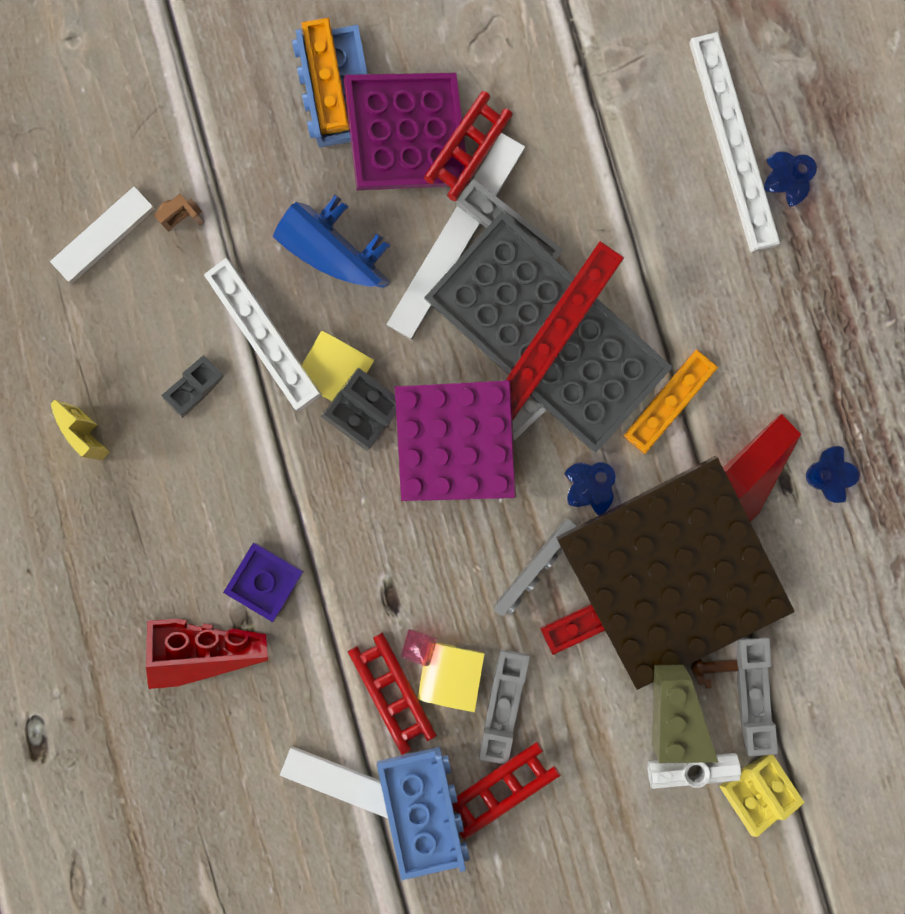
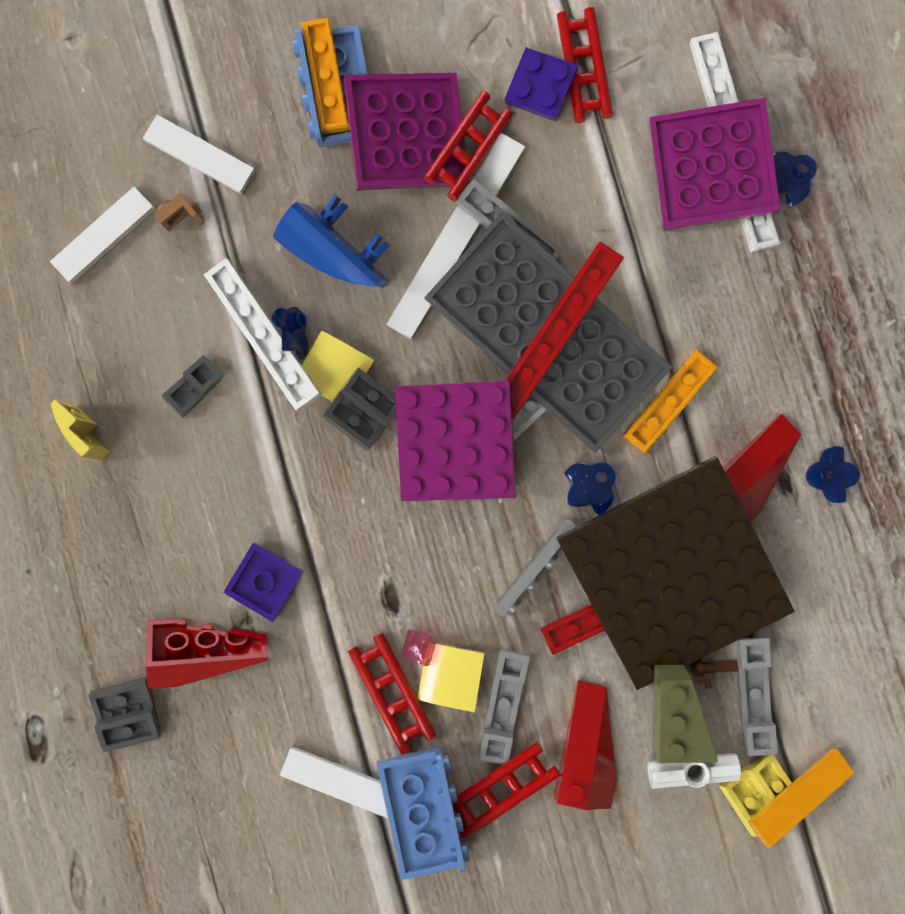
(124, 714): none -> dark grey slope
(199, 154): none -> white tile
(292, 325): none -> clear blue plate
(541, 84): none -> dark purple plate
(588, 752): none -> red wedge
(598, 76): none -> red bar
(714, 164): none -> magenta plate
(801, 797): none -> light orange tile

